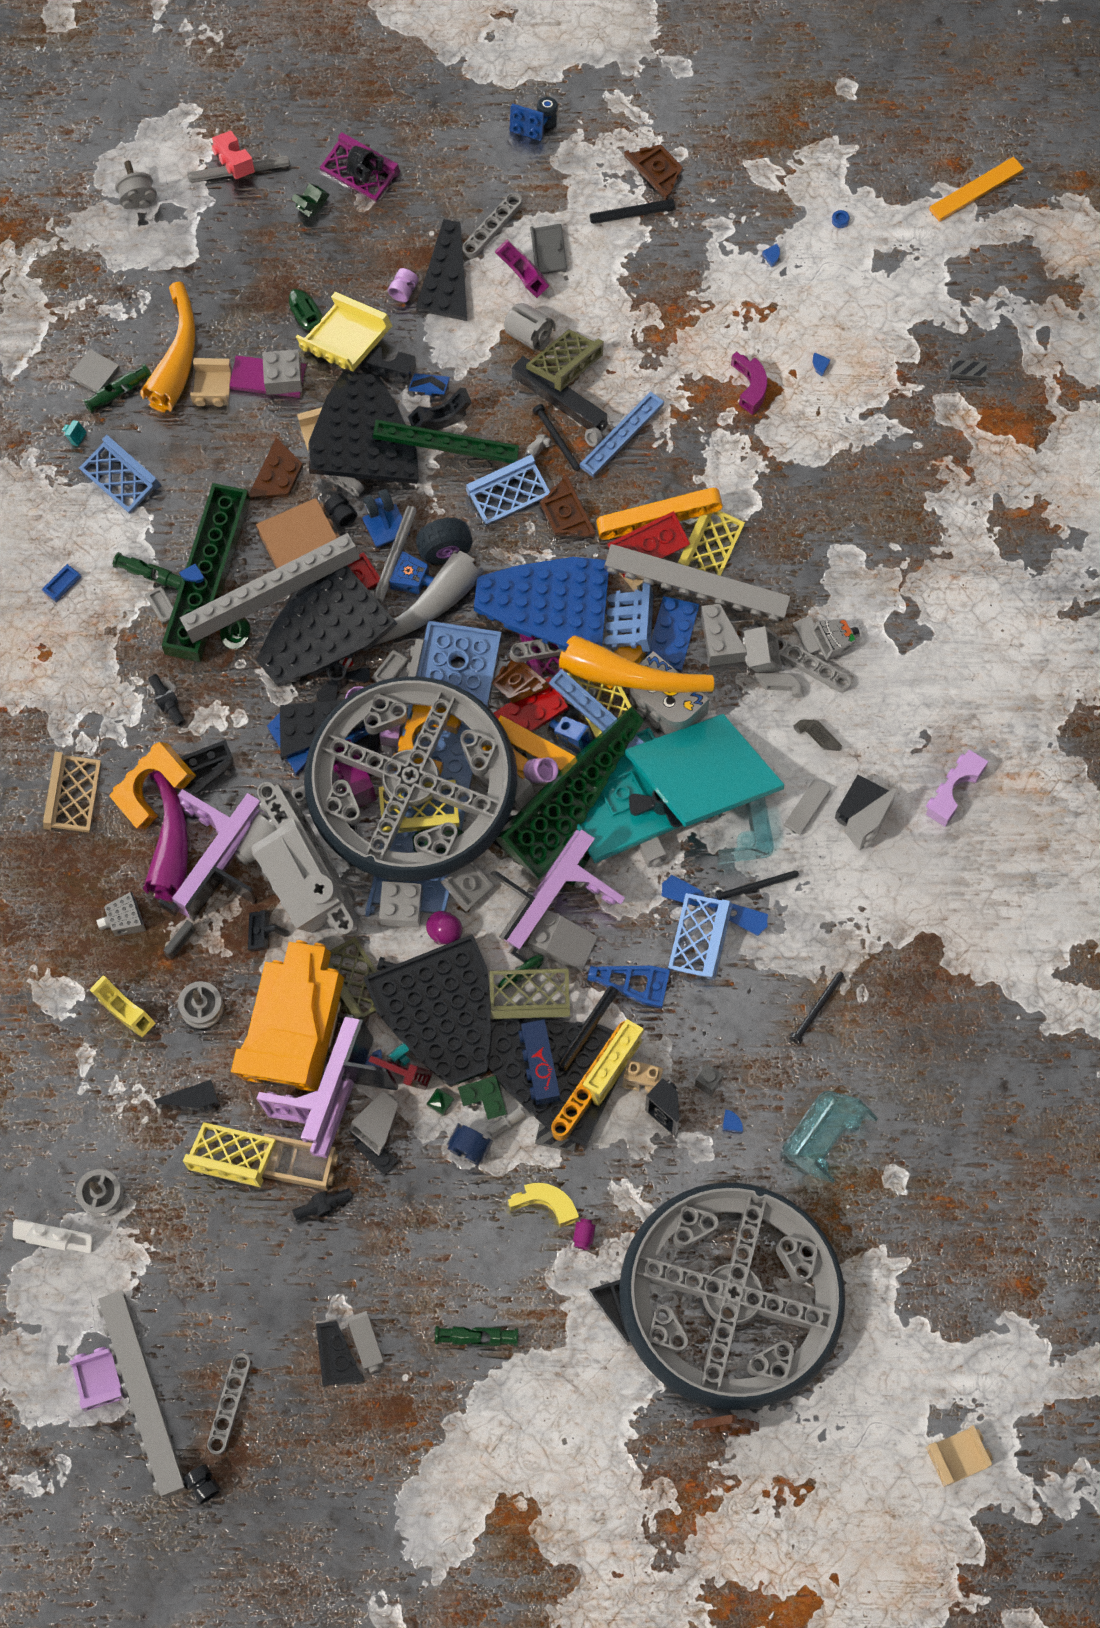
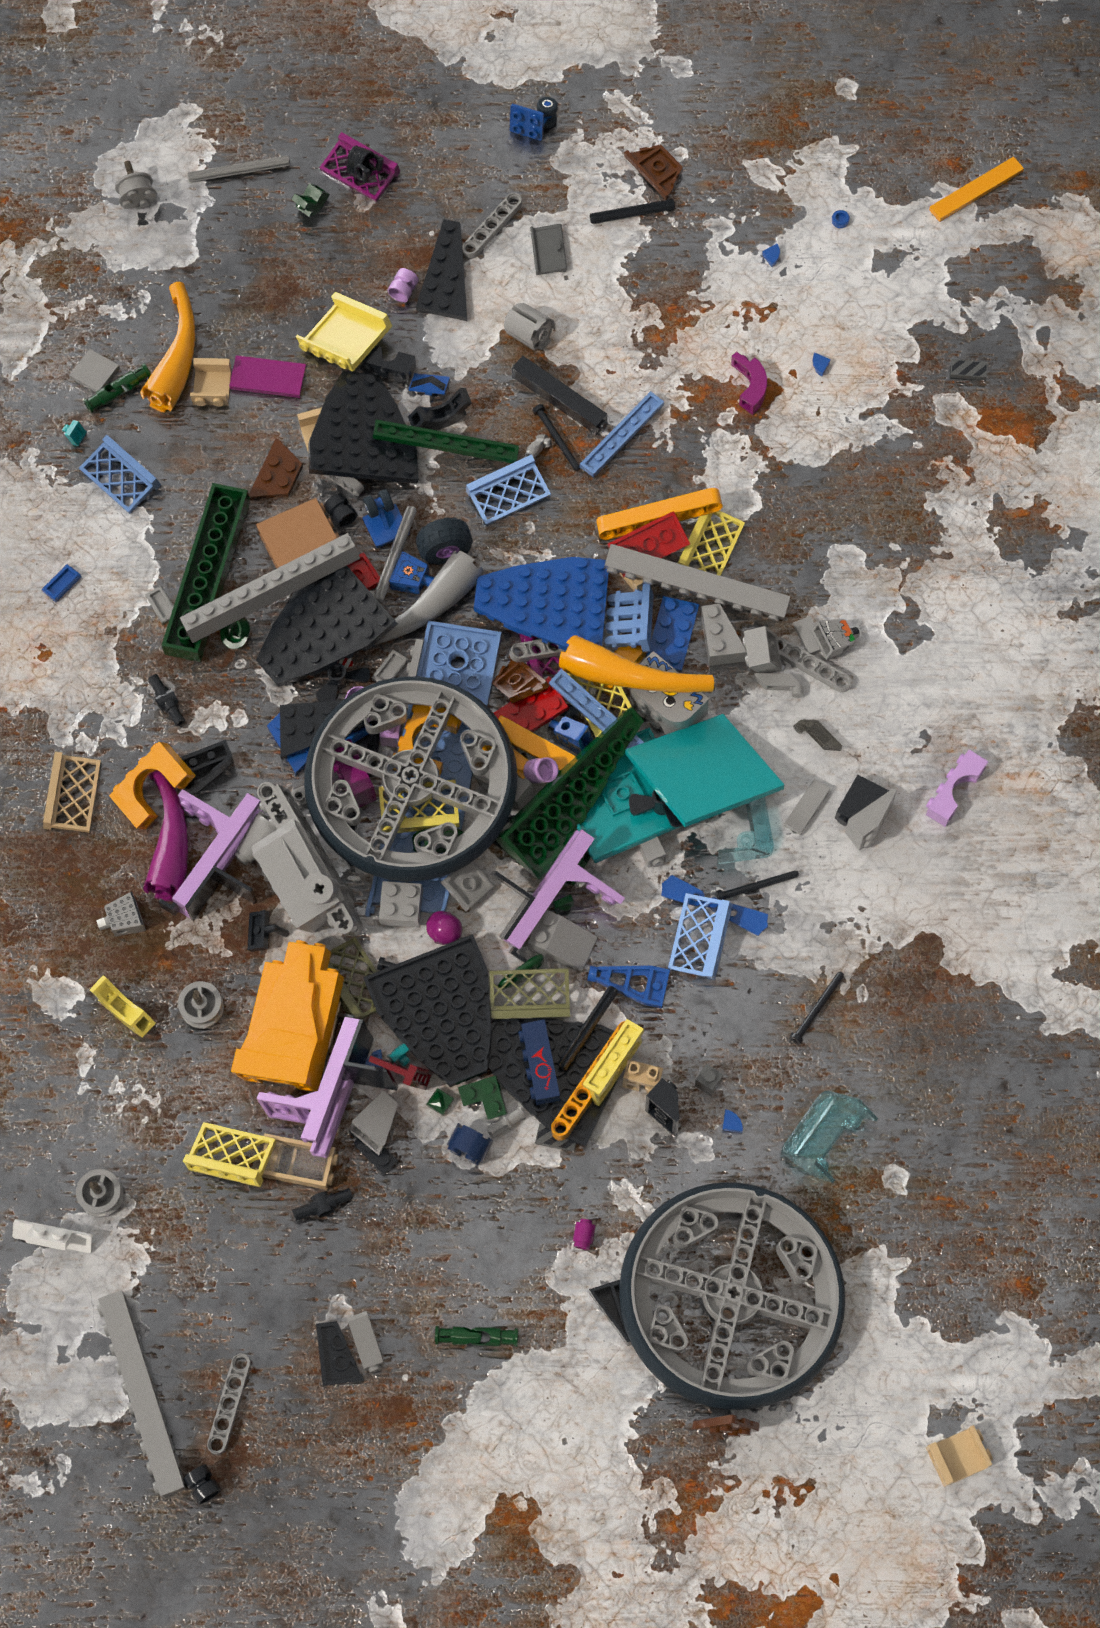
(97, 1379): lavender panel -> none
(138, 567): dark green piece -> none
(179, 940): dark grey tile -> none
(192, 574): blue tile -> none
(196, 1099): black slope -> none
(237, 162): coral arch -> none
(282, 372): light grey brick -> none
(304, 309): dark green piece -> none
(523, 267): magenta arch -> none
(551, 1197): light yellow arch -> none
(563, 904): none -> dark green tile
(565, 511): reddish brown wing -> none
(576, 364): olive fence -> none
(593, 436): light grey tile -> none

